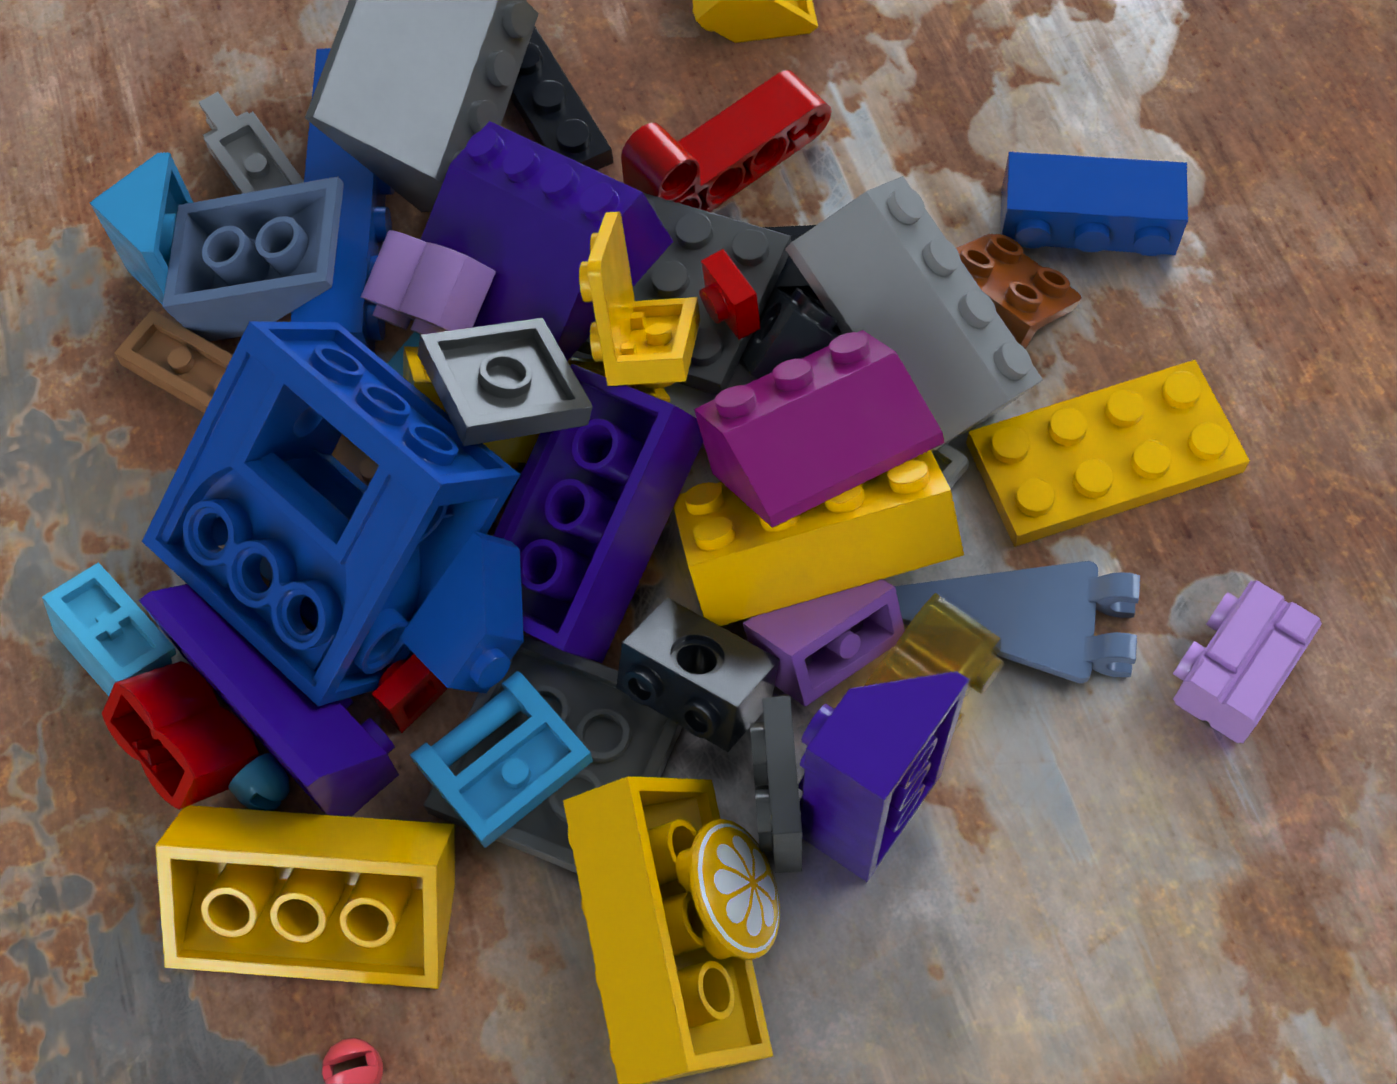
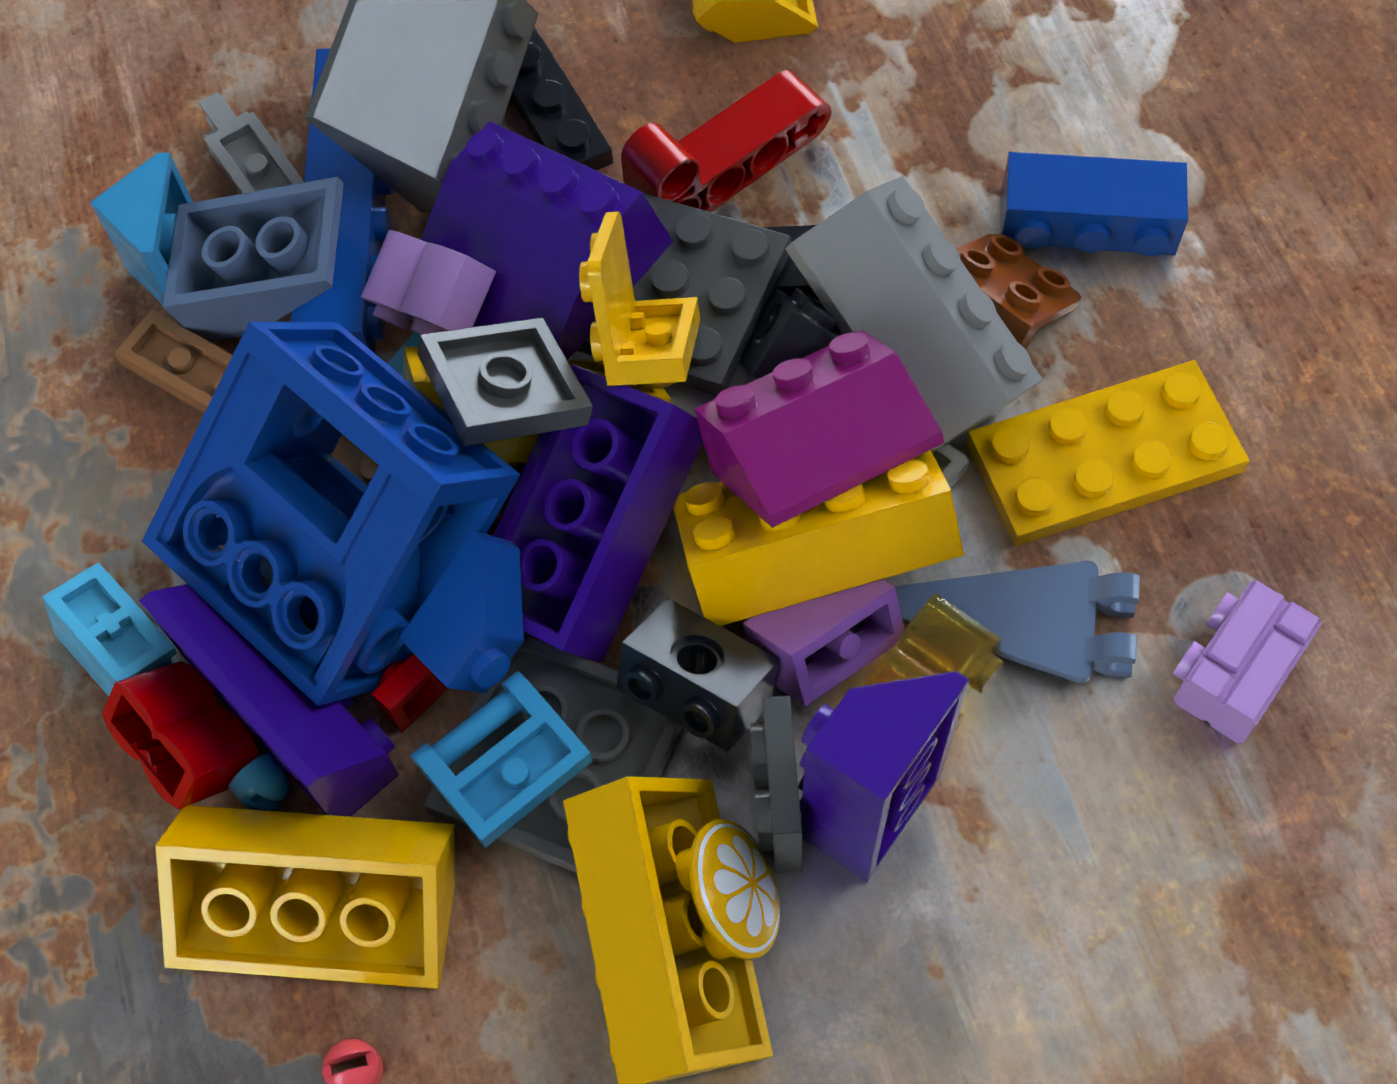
(729, 295): red plate -> none

